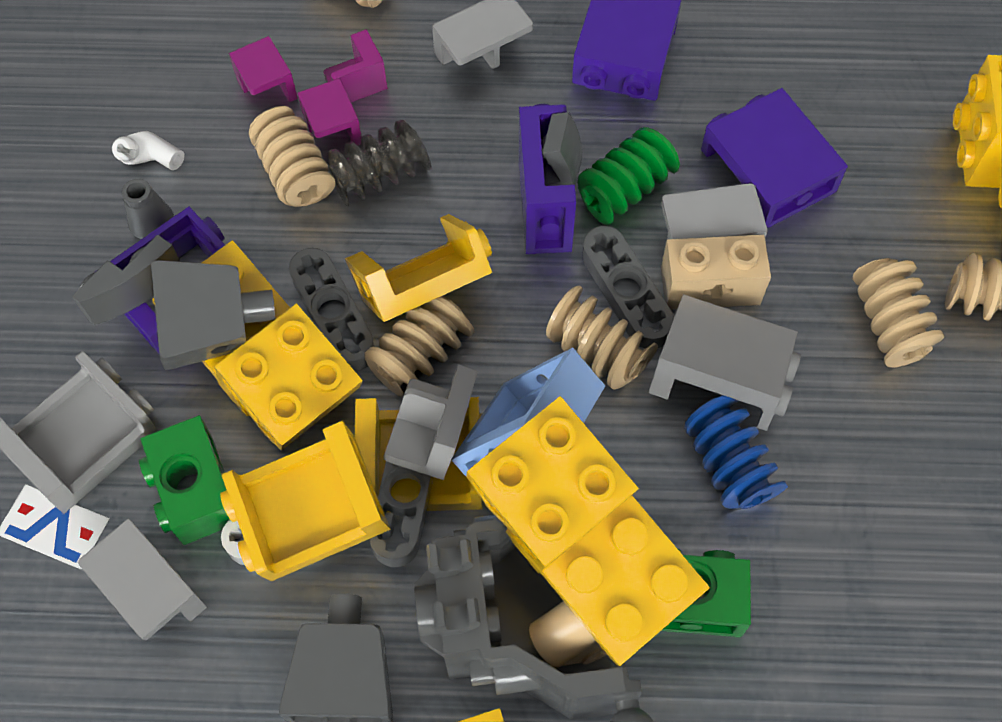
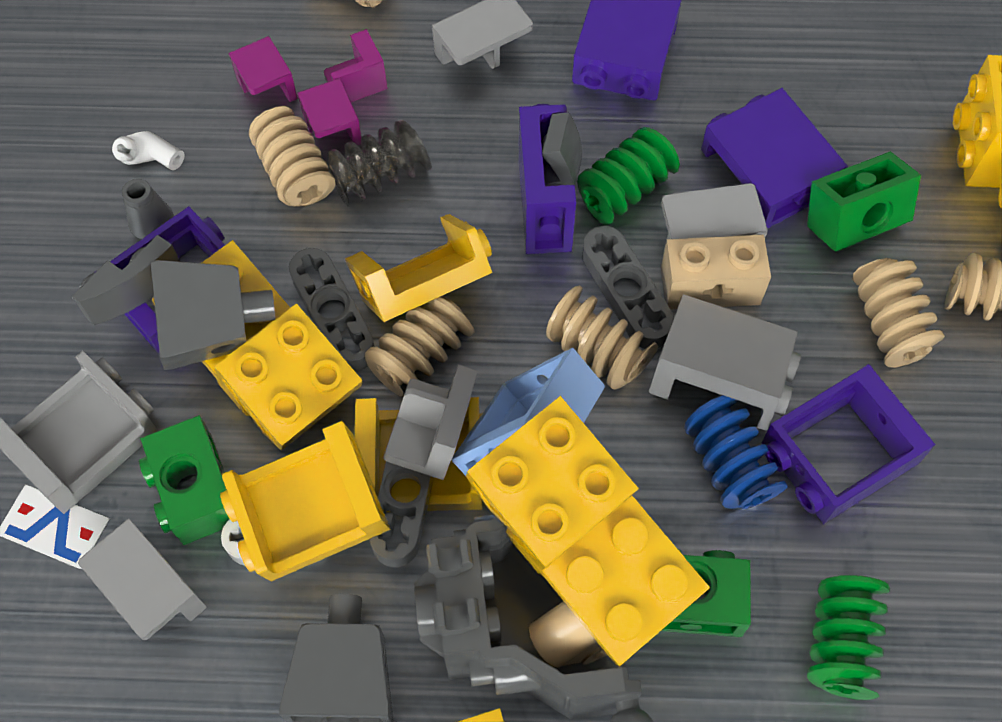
(845, 635): none -> green piece
(863, 200): none -> green brick
(879, 412): none -> dark purple window

